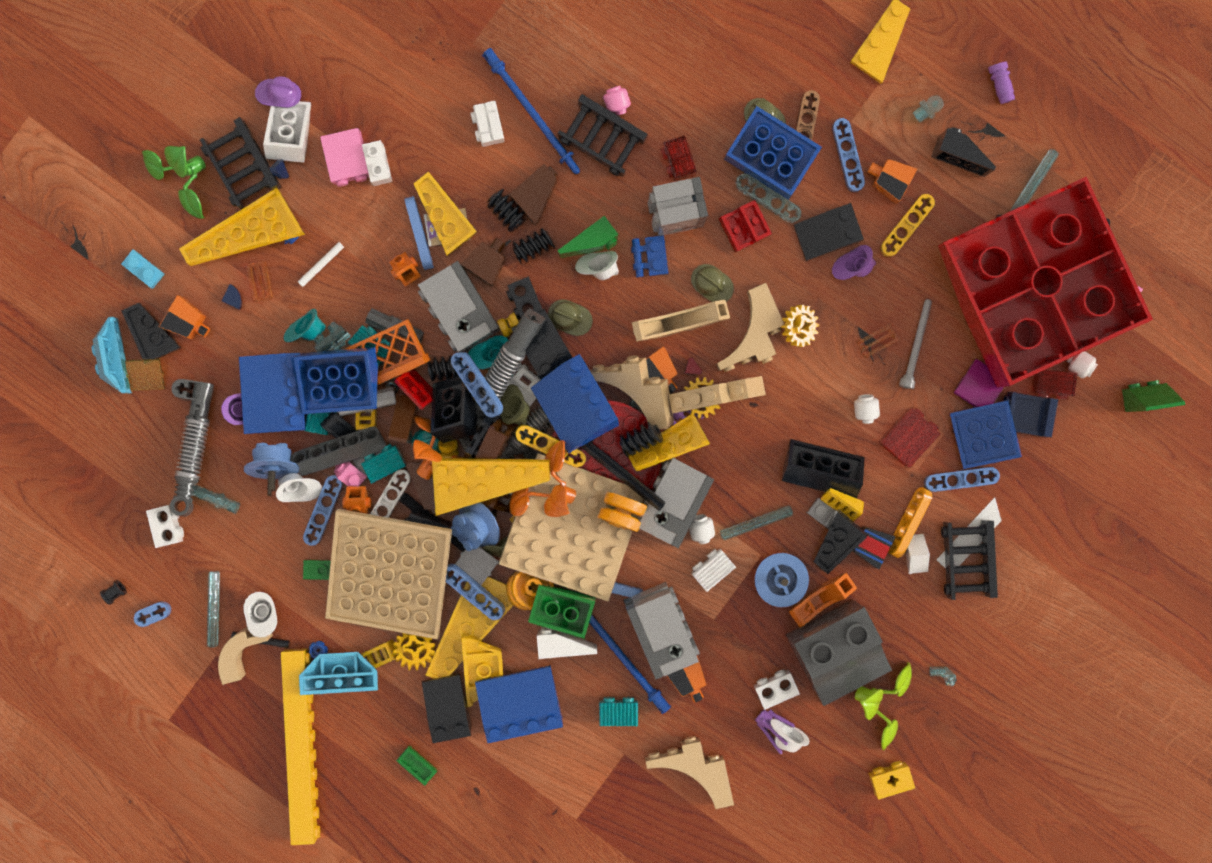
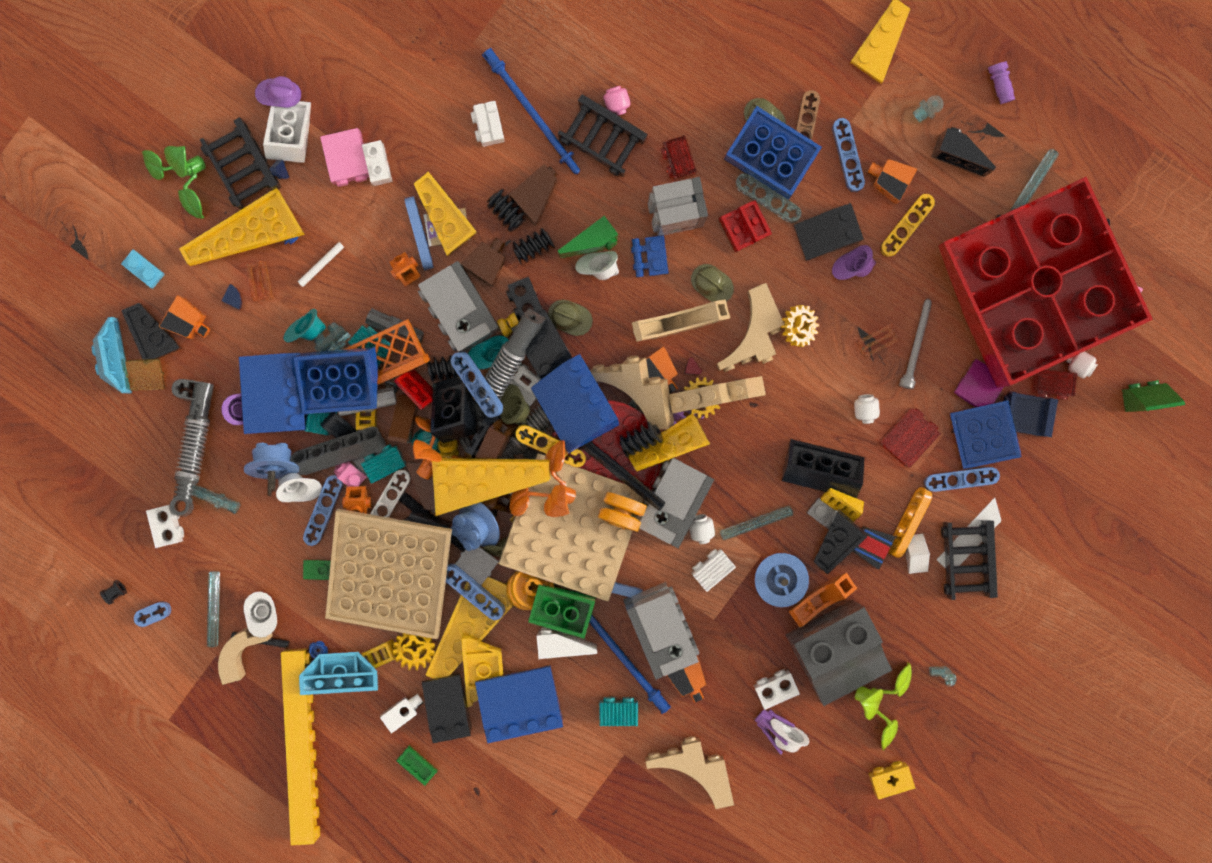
(394, 718): none -> white torso

